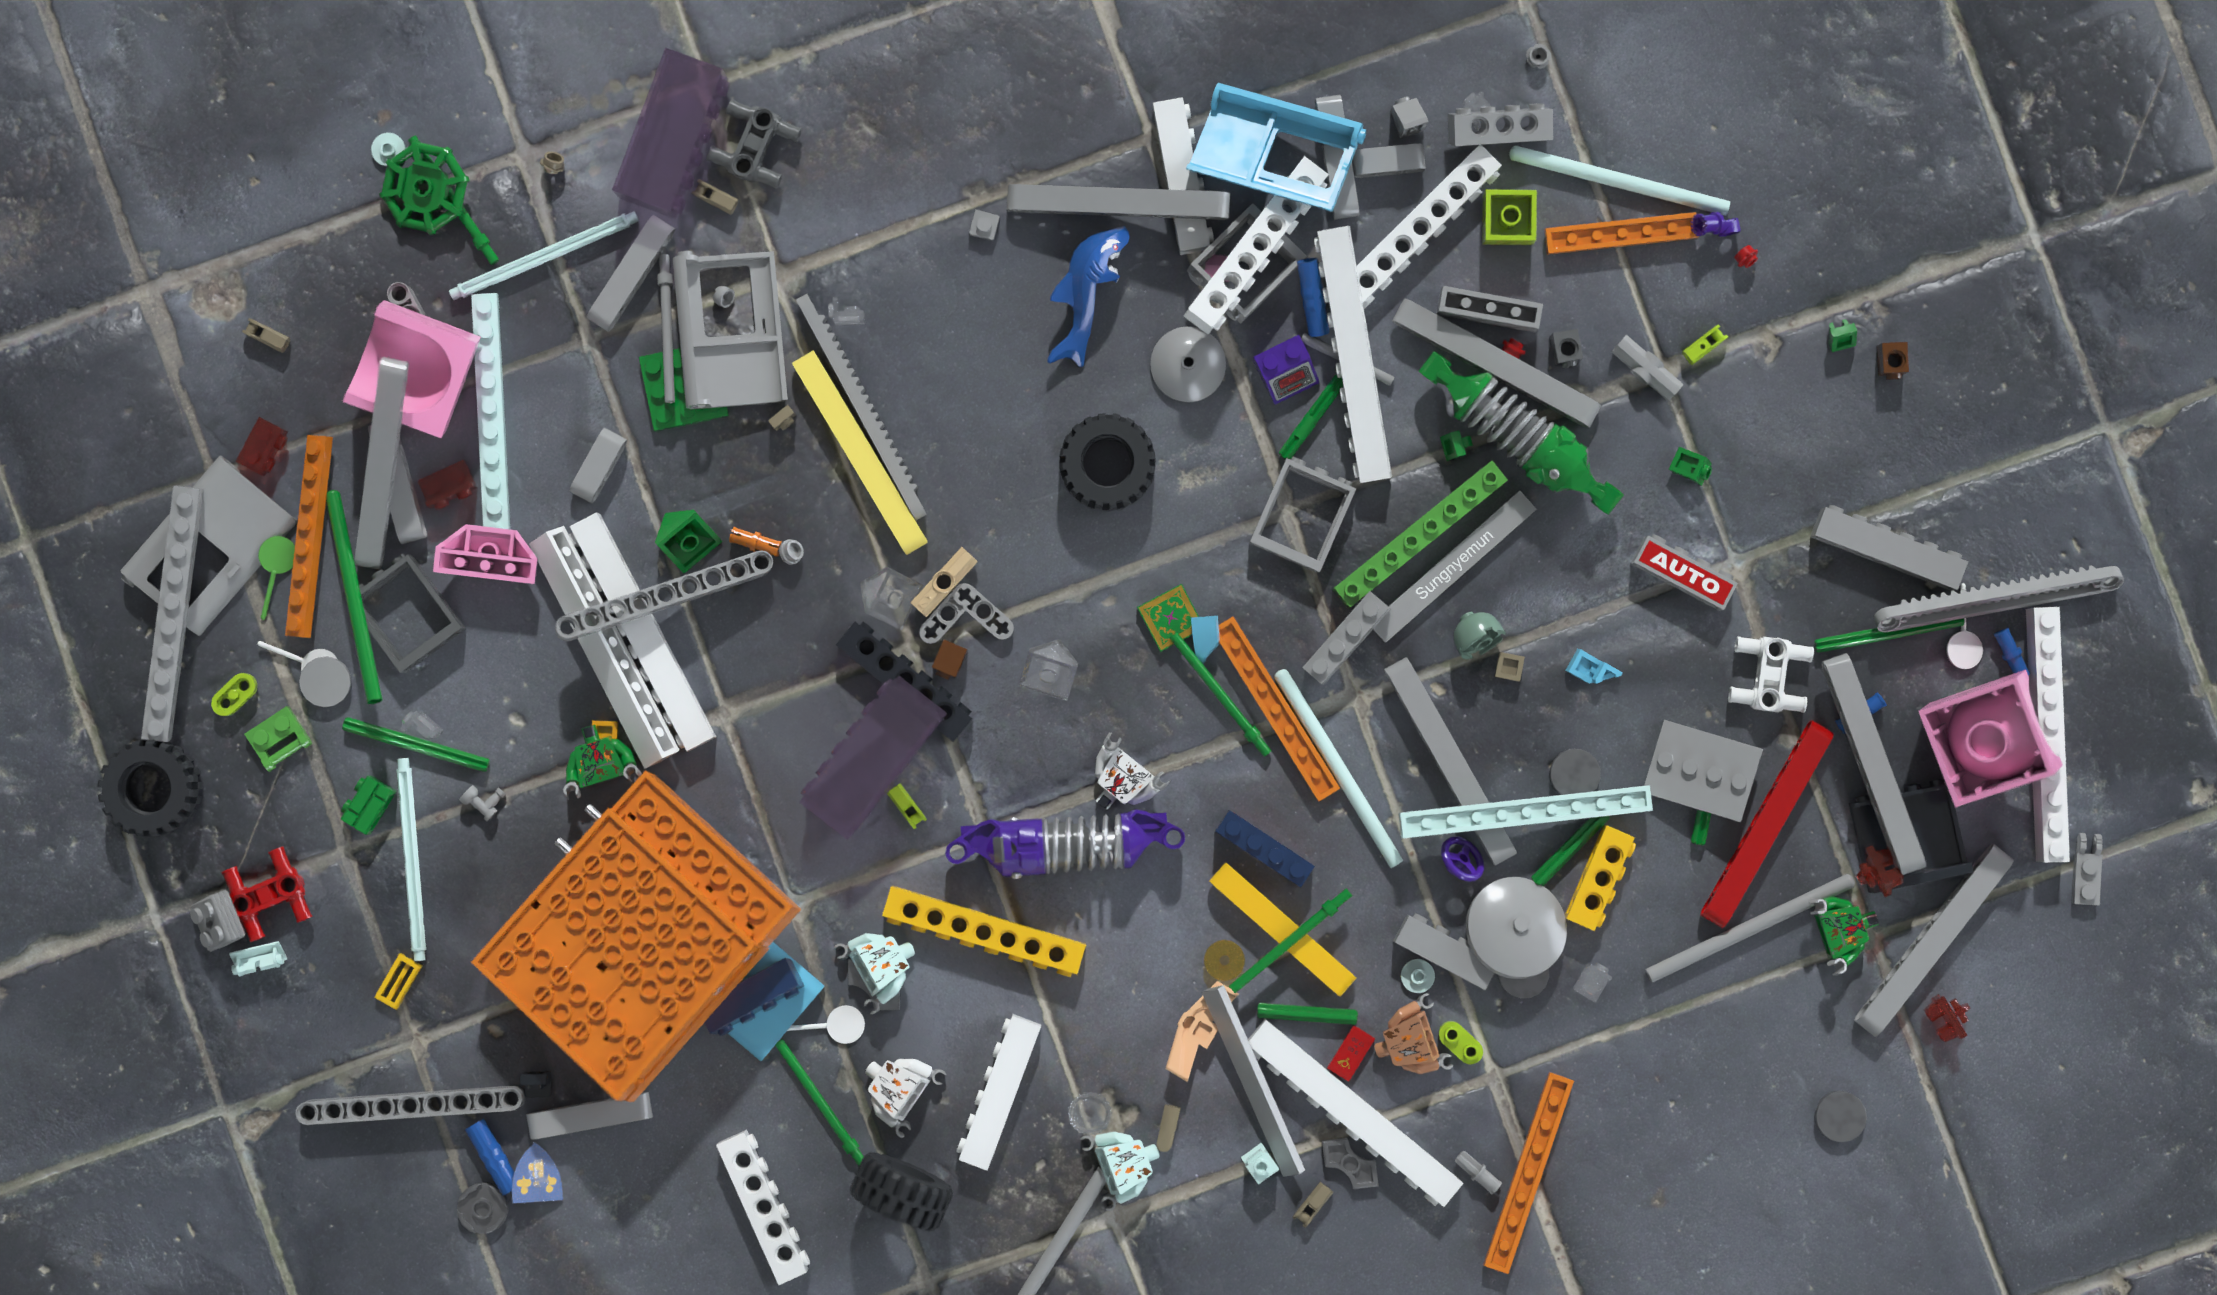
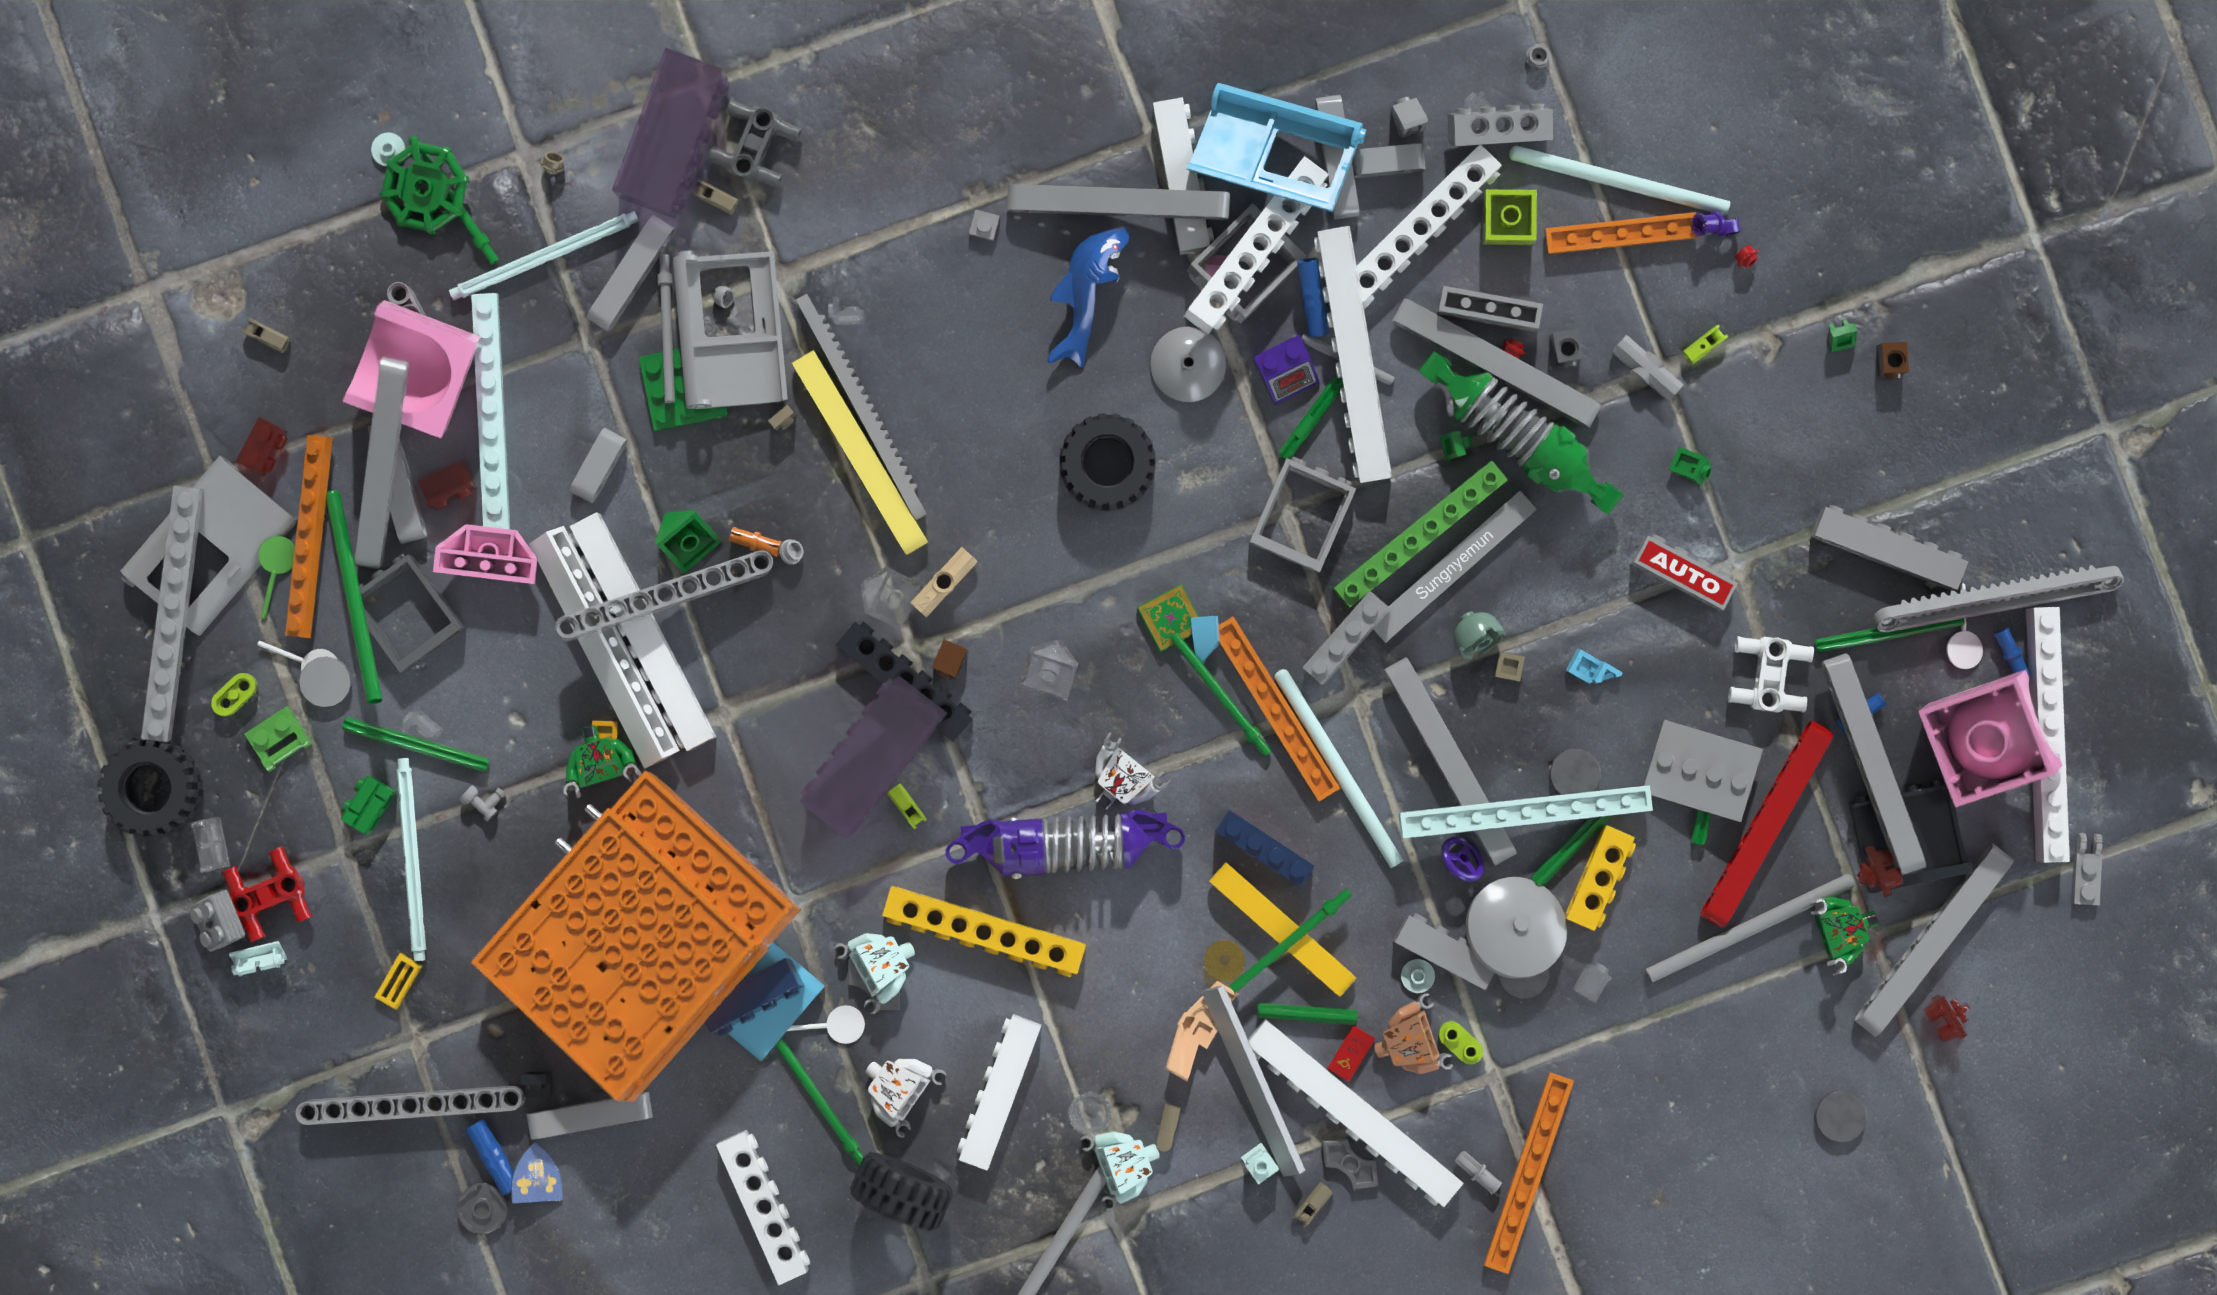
(210, 844): none -> clear hinge
(960, 608): light grey beam -> none

